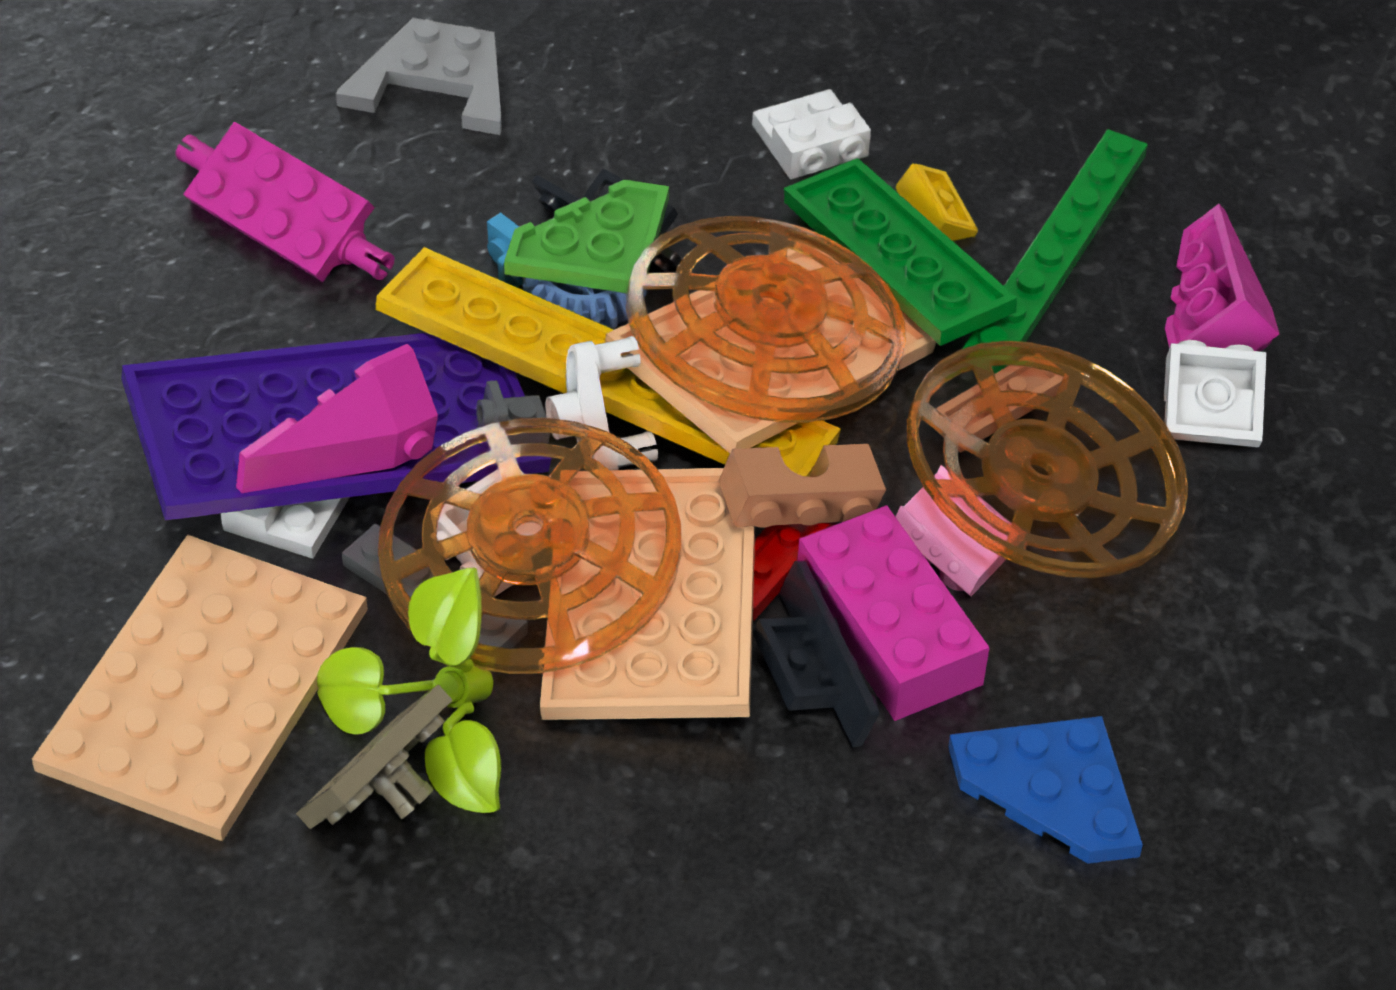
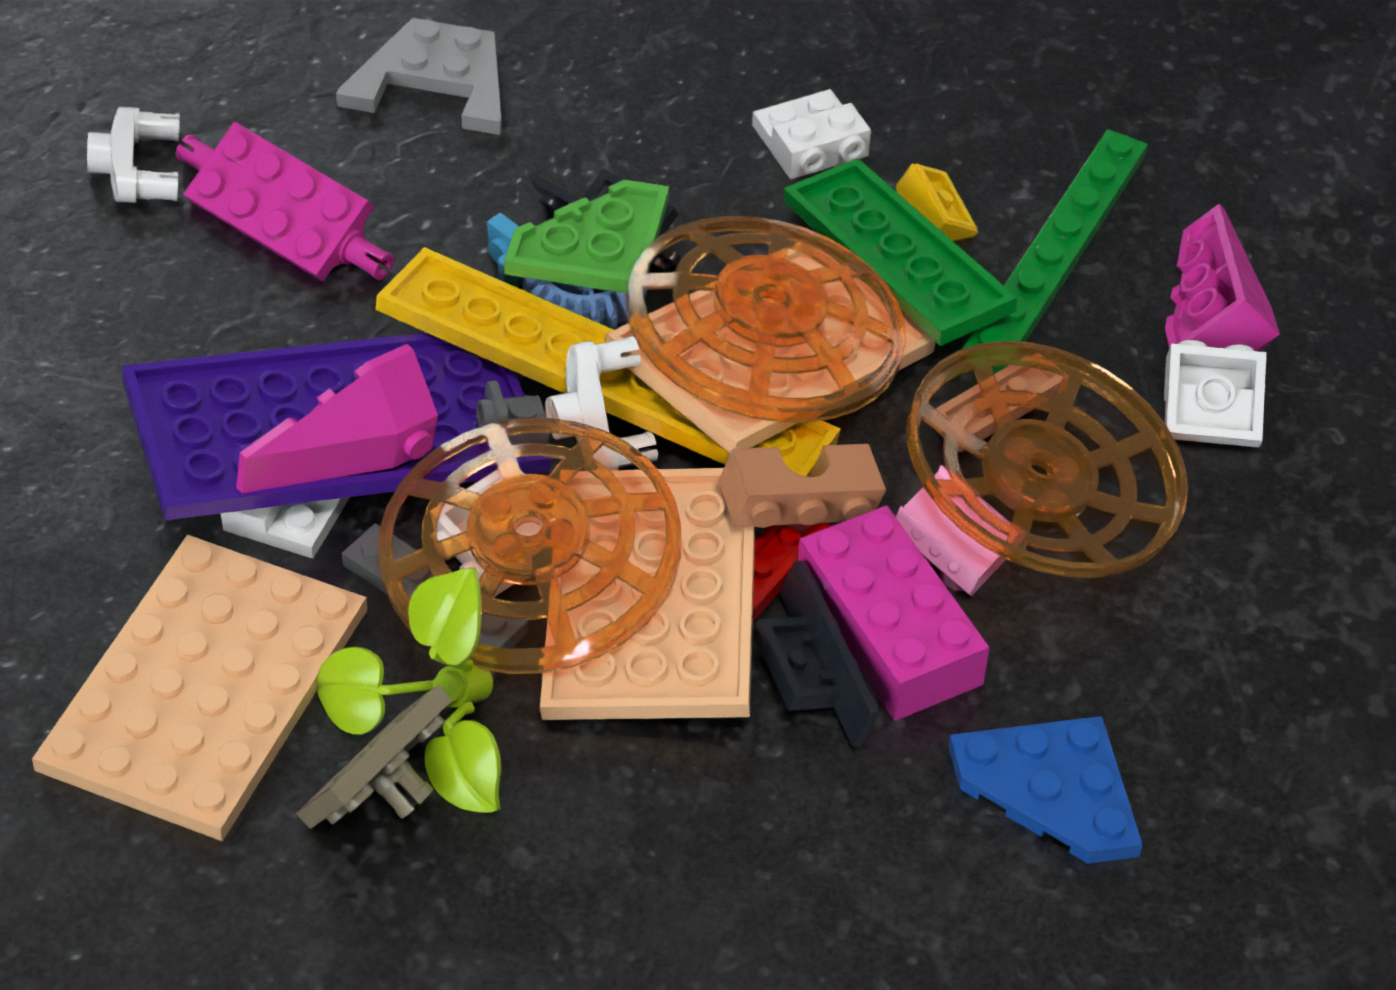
(114, 155): none -> white connector

